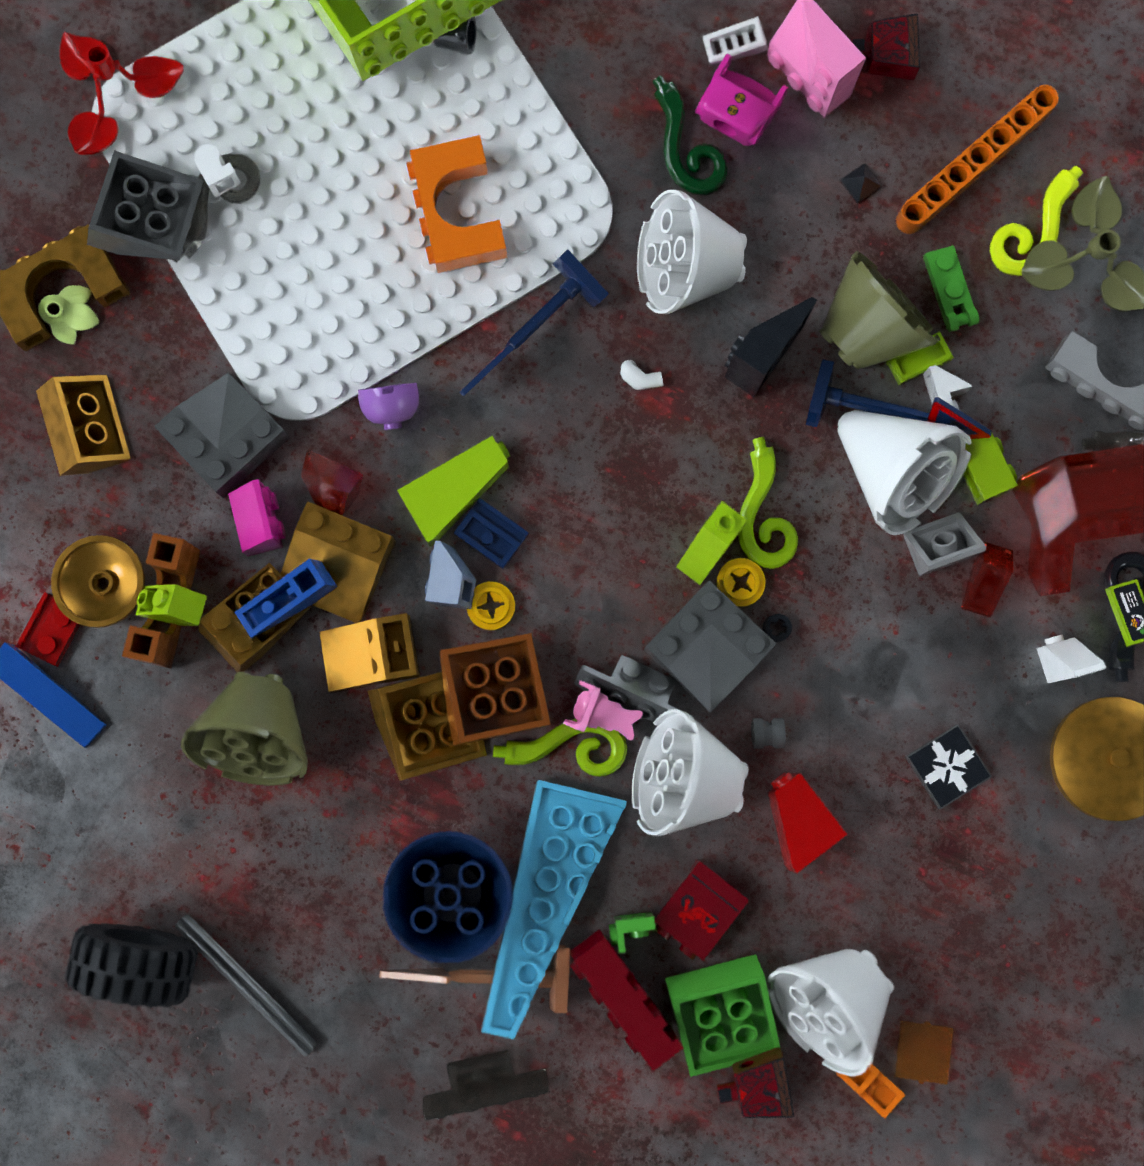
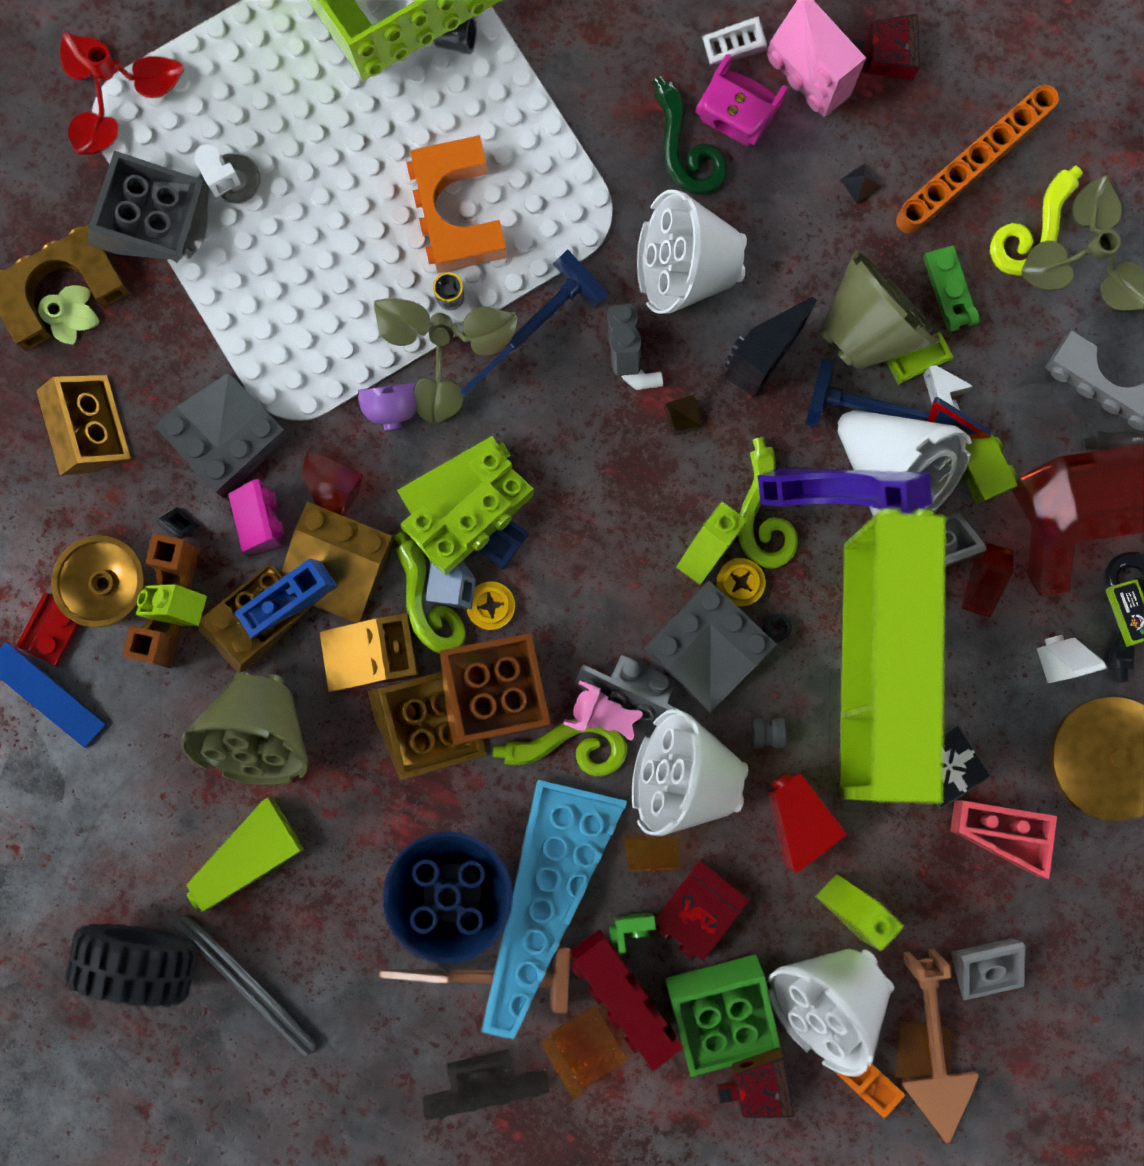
(177, 524): none -> black slope
(248, 854): none -> lime slope
(403, 320): none -> olive plant
(415, 569): none -> lime plant
(450, 285): none -> dark grey wheel
(475, 517): none -> lime bracket
(582, 1050): none -> clear orange bracket
(624, 339): none -> dark grey brick
(652, 852): none -> clear orange piece
(683, 415): none -> dark brown slope
(859, 912): none -> lime slope
(869, 488): none -> dark purple arch
(893, 659): none -> lime panel
(941, 1095): none -> nougat piece
(990, 968): none -> light grey slope
(1009, 833): none -> coral wedge

